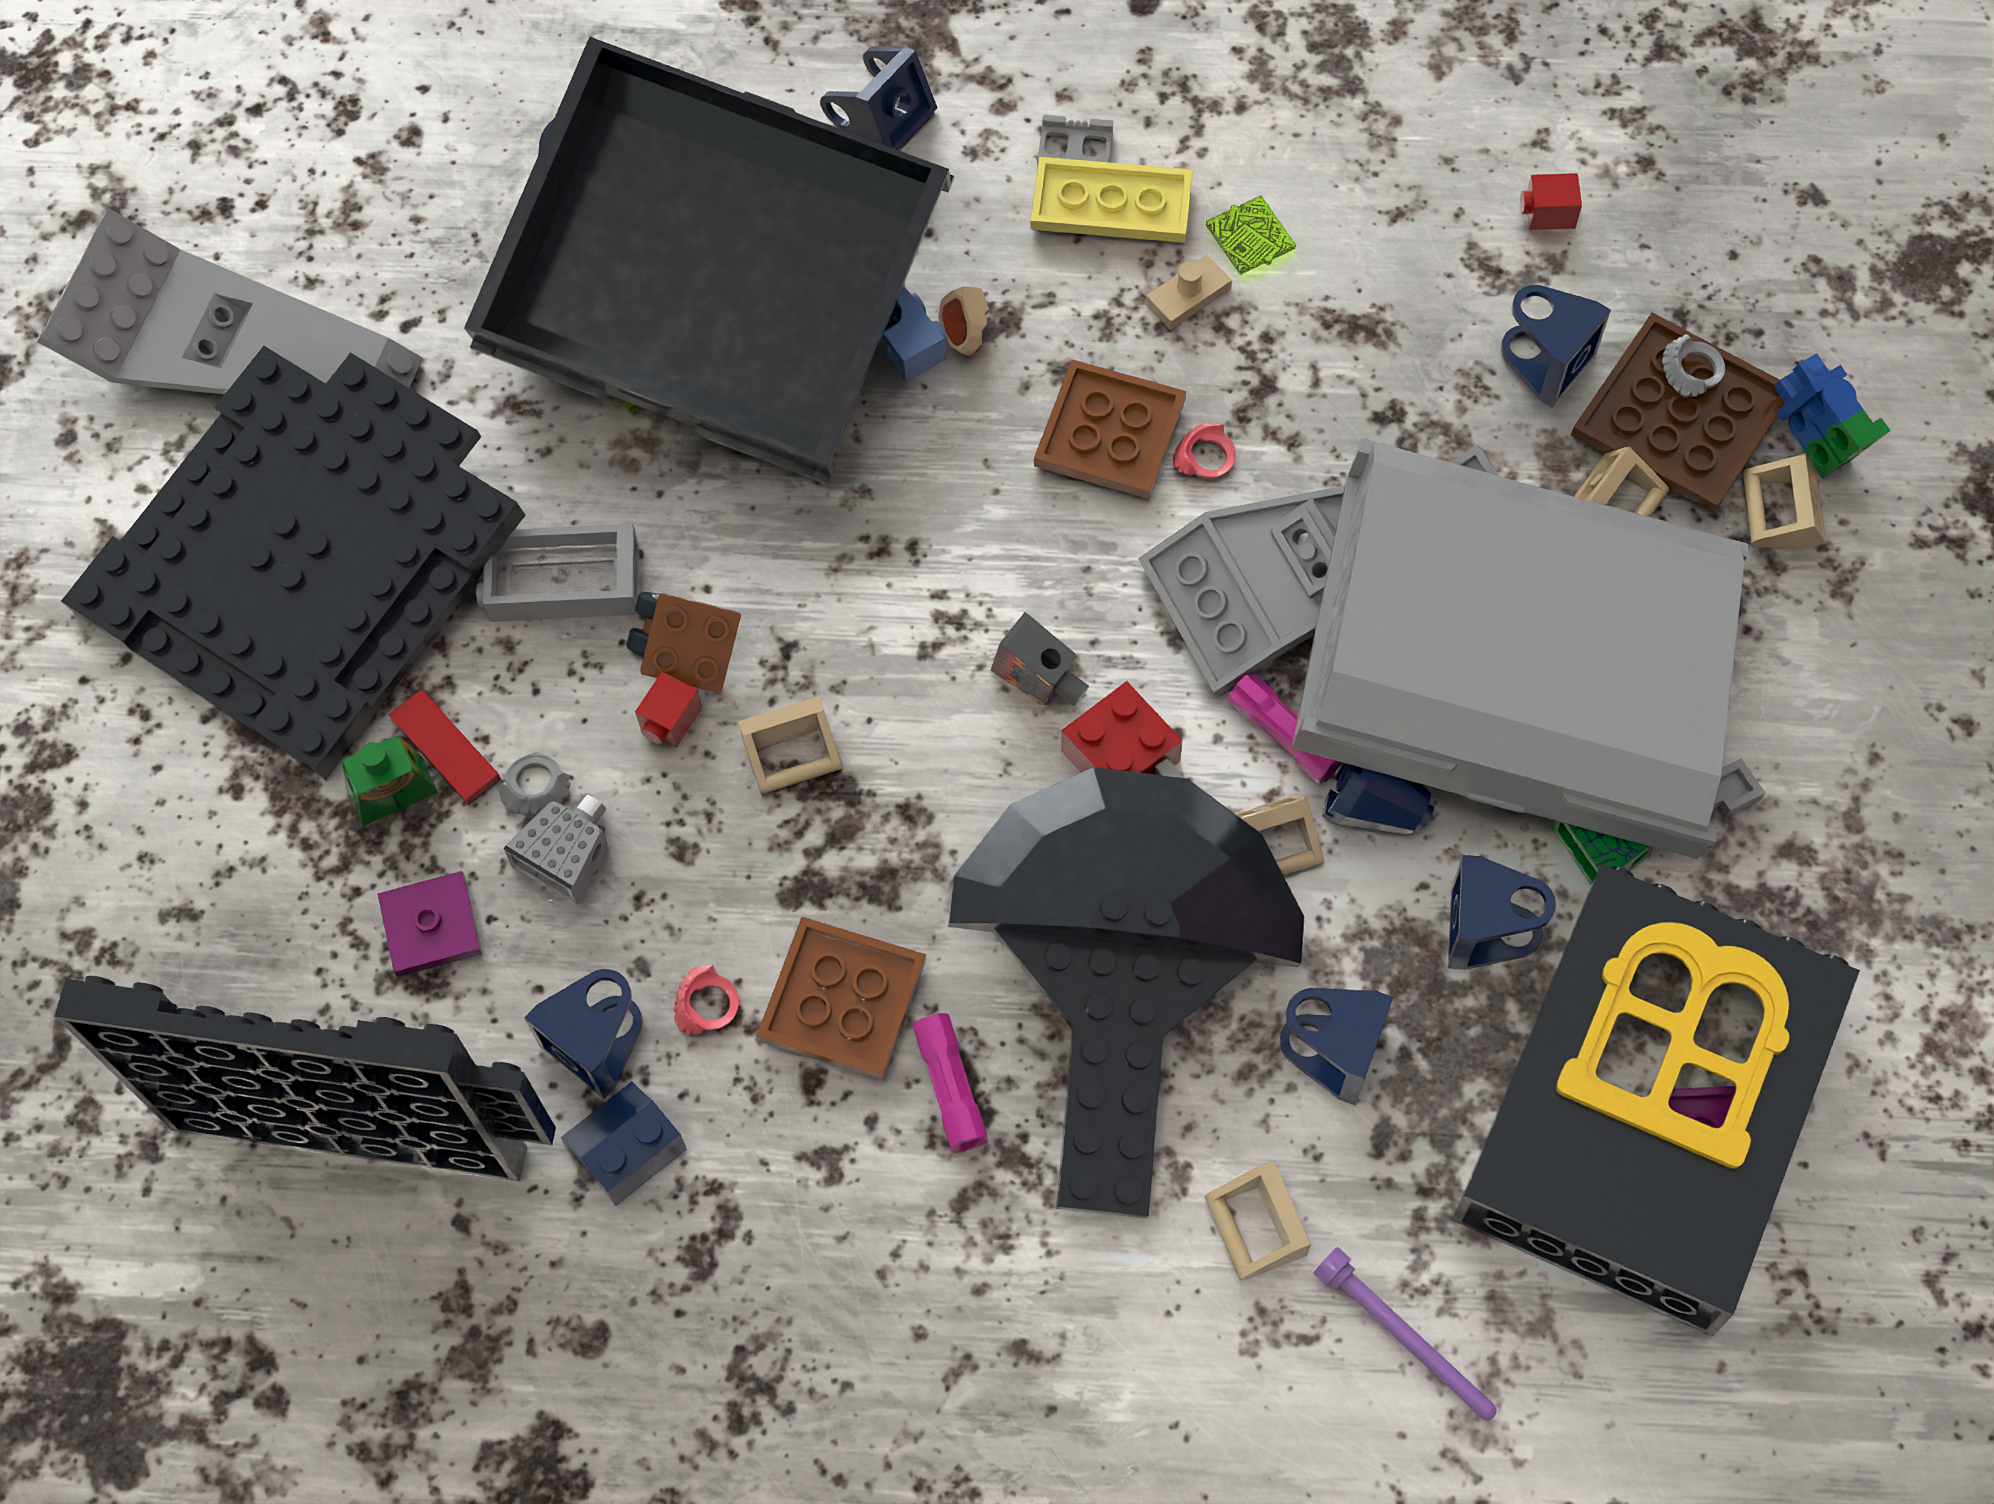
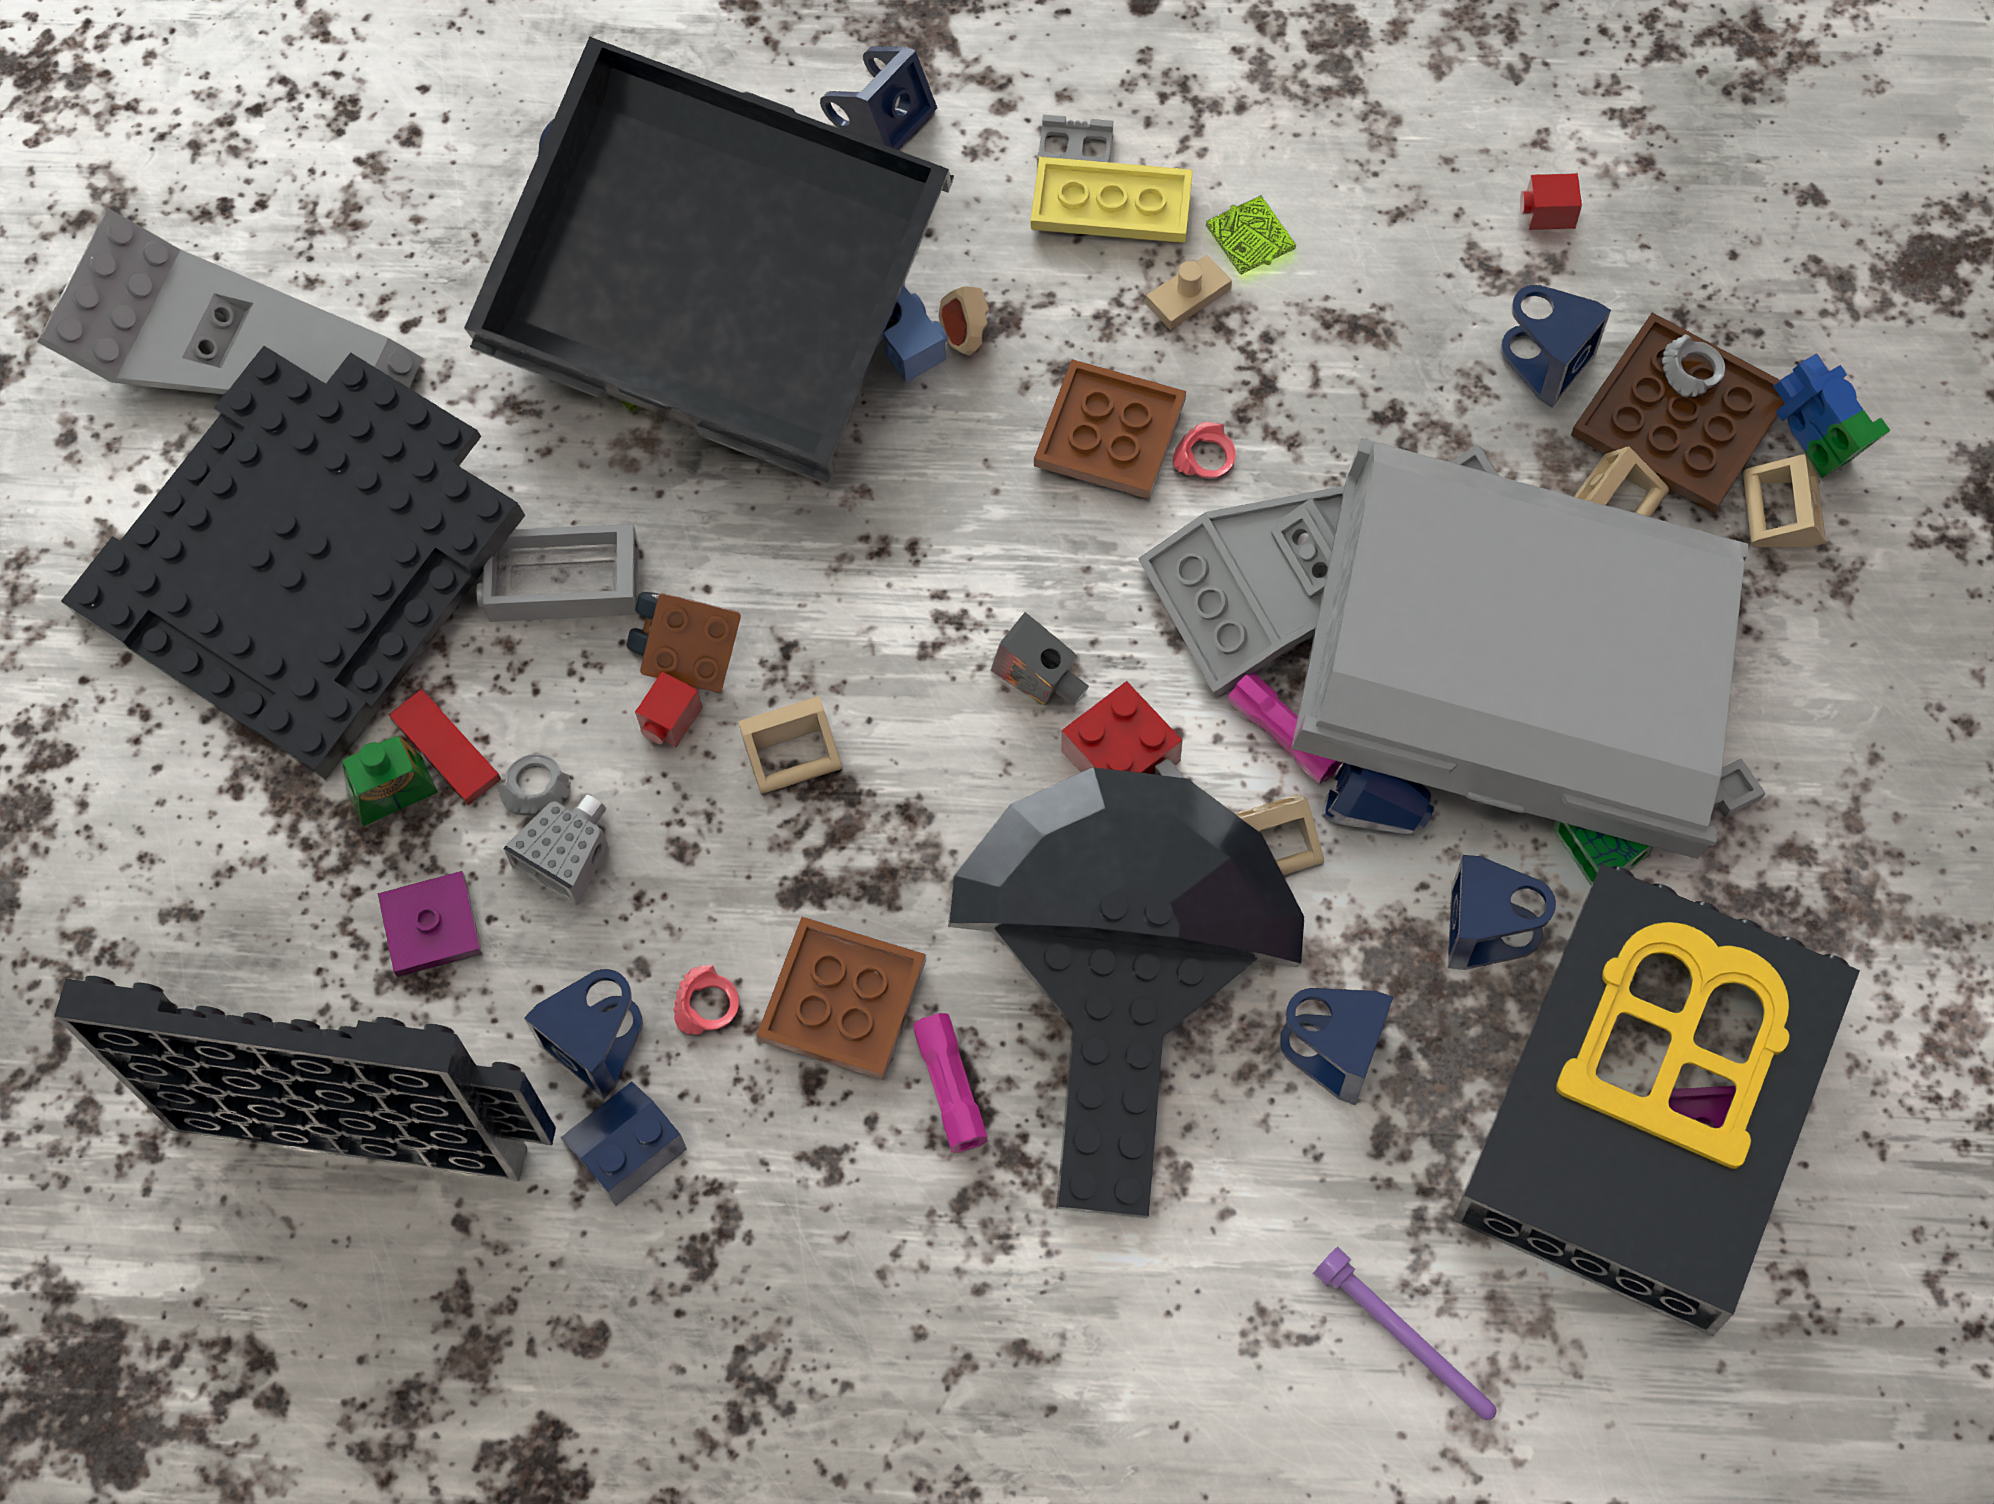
(1281, 1210): tan tile -> none

